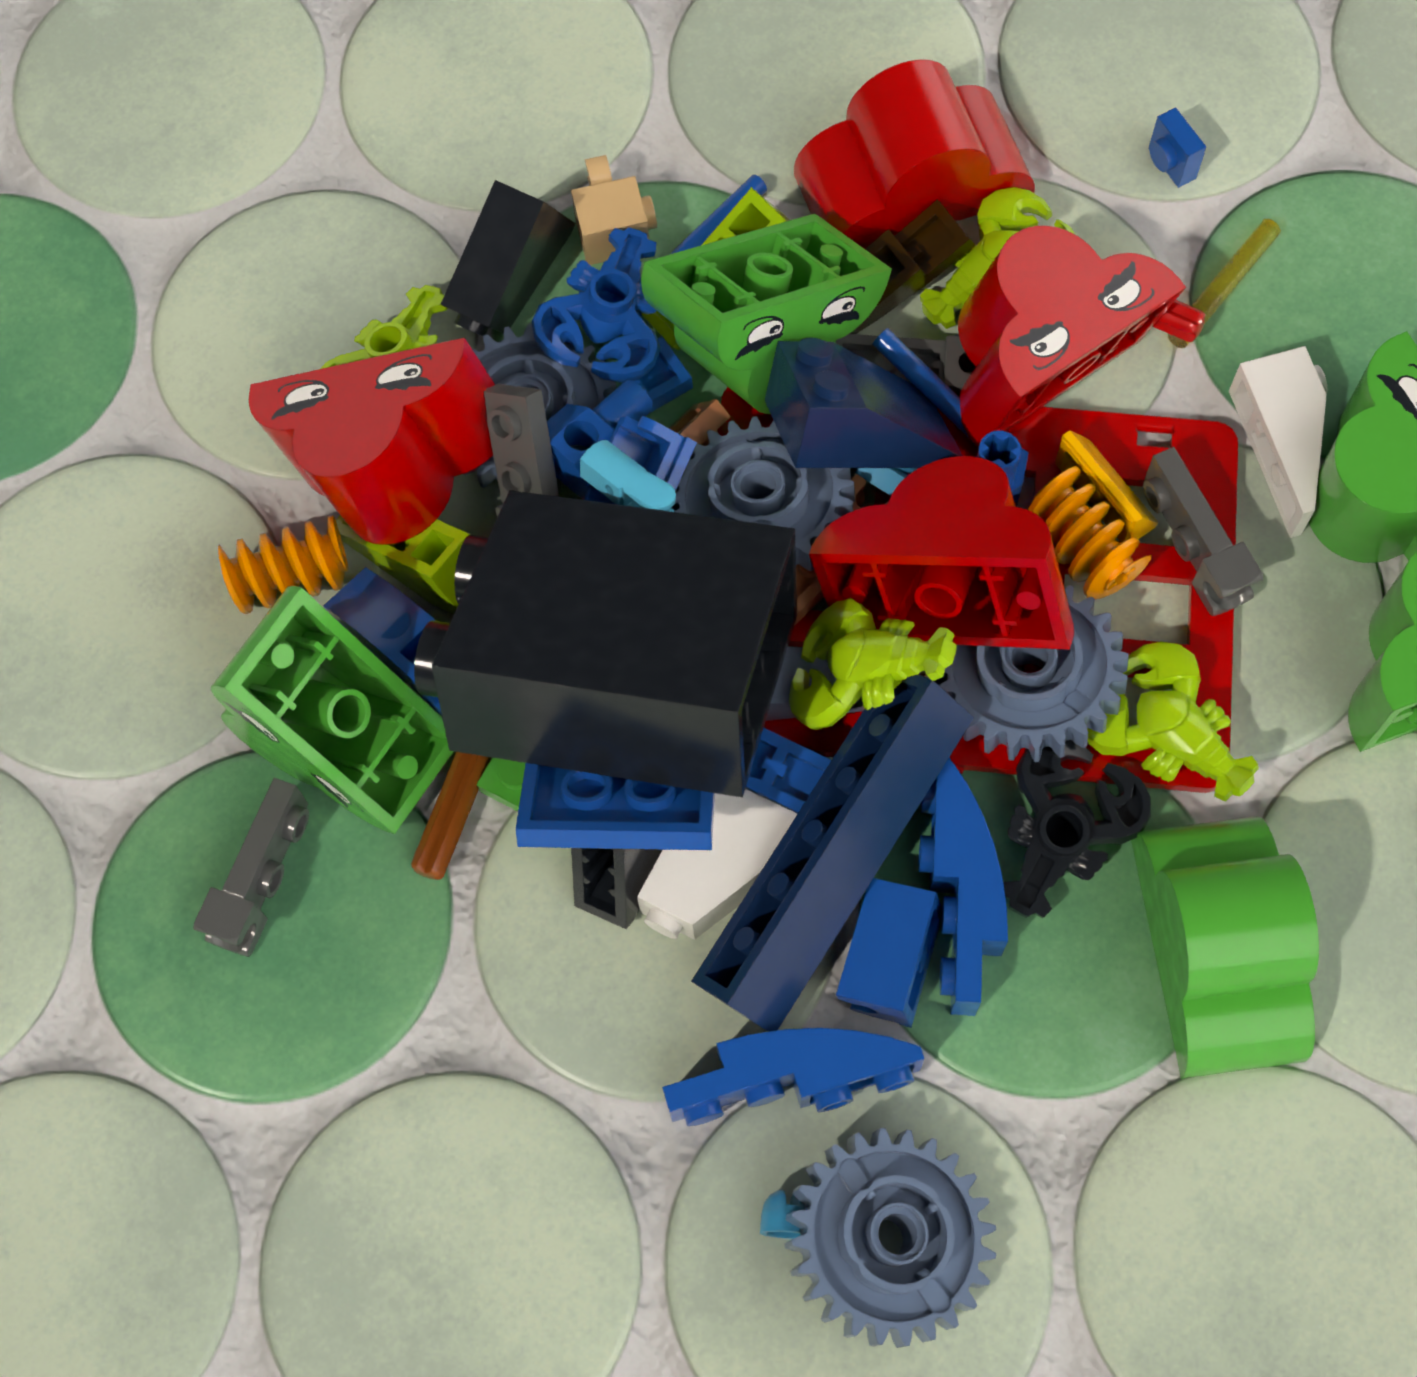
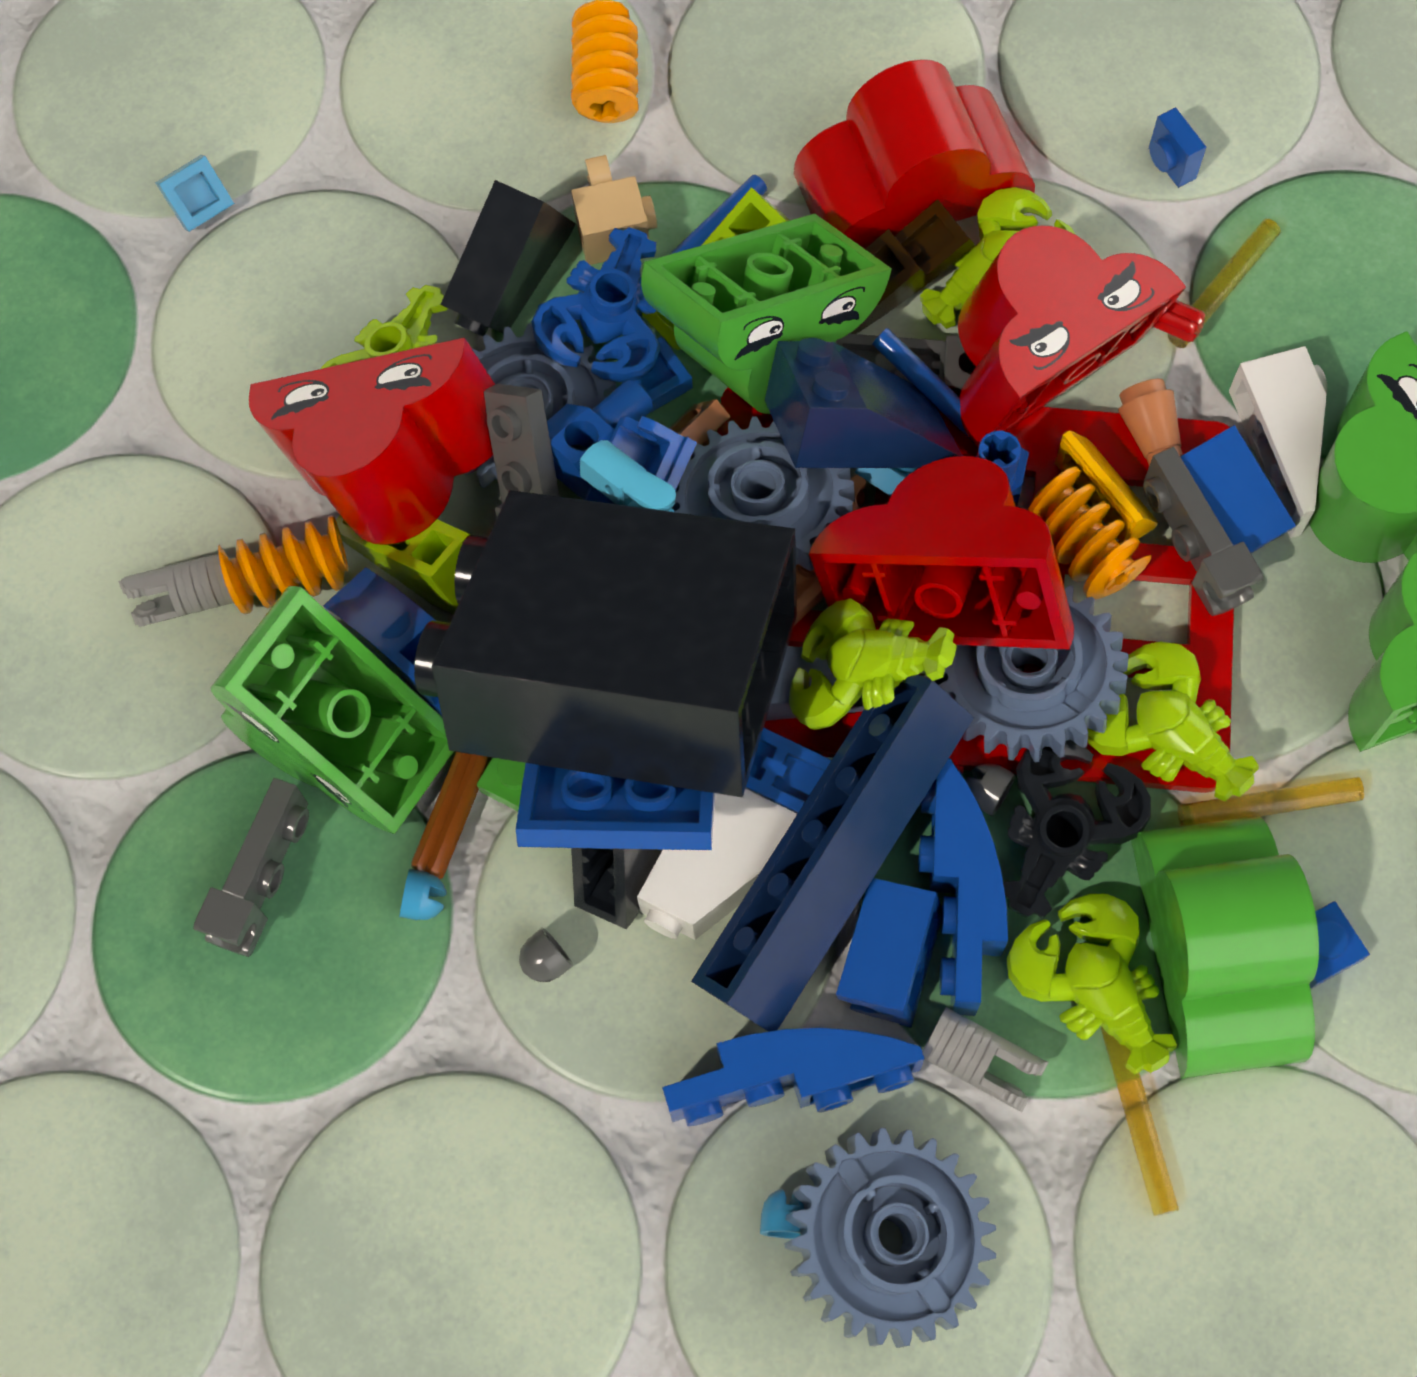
(191, 589): none -> light grey hinge
(194, 193): none -> dark azure plate
(416, 895): none -> dark azure hinge
(543, 957): none -> dark grey hinge
(604, 62): none -> light orange piece
(967, 1051): none -> light grey hinge
(990, 786): none -> dark grey hinge
(1095, 977): none -> lime animal
(1141, 1129): none -> clear yellow bar
(1151, 417): none -> nougat cone
(1238, 490): none -> blue hinge
(1273, 801): none -> clear yellow bar
(1338, 944): none -> blue plate

